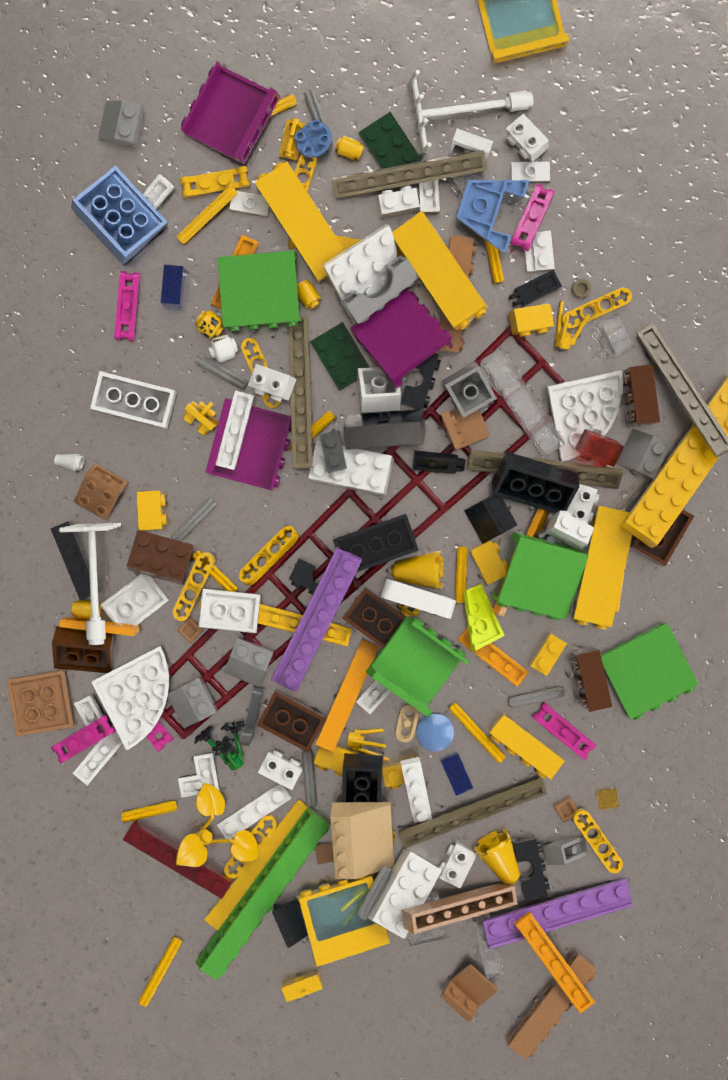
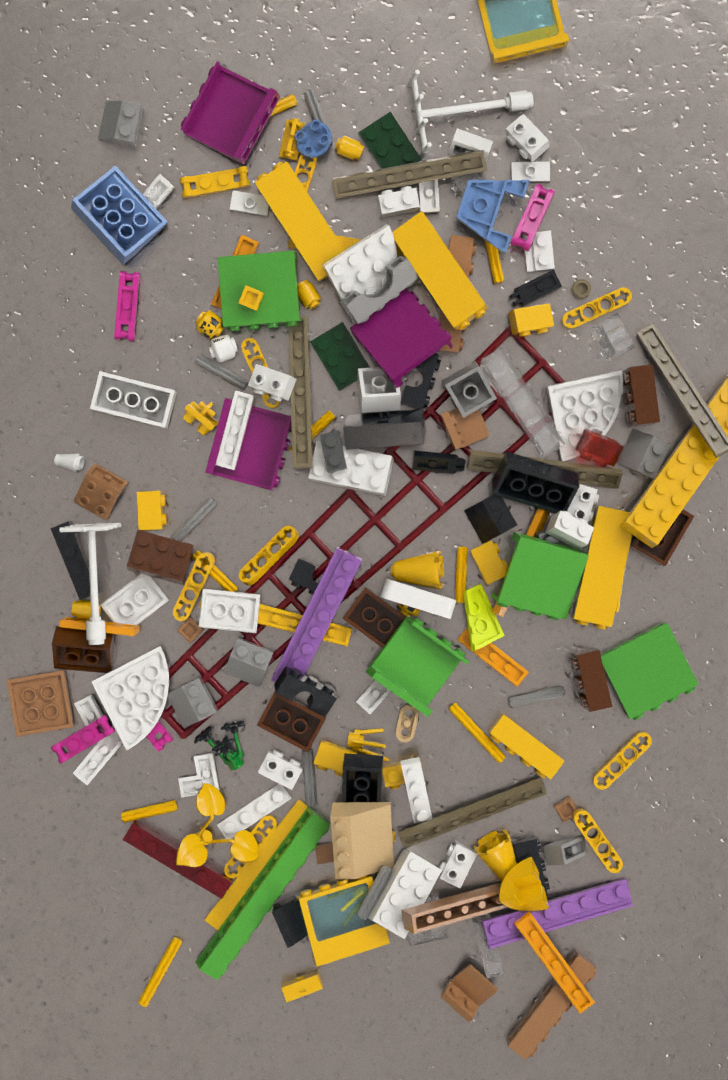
(173, 286): clear blue brick -> none
(207, 214): yellow axle -> none
(248, 730): dark grey beam -> none
(251, 298): none -> yellow plate
(292, 682): none -> black arch
(347, 696): light orange tile -> none
(380, 542): black brick -> none
(435, 732): medium blue dish -> none
(456, 774): clear blue plate -> none
(523, 888): none -> yellow brick
(547, 654): yellow brick -> none
(563, 338): yellow plant -> none
(564, 731): dark pink plate -> none
(607, 798): clear yellow tile -> none
(624, 763): none -> yellow beam

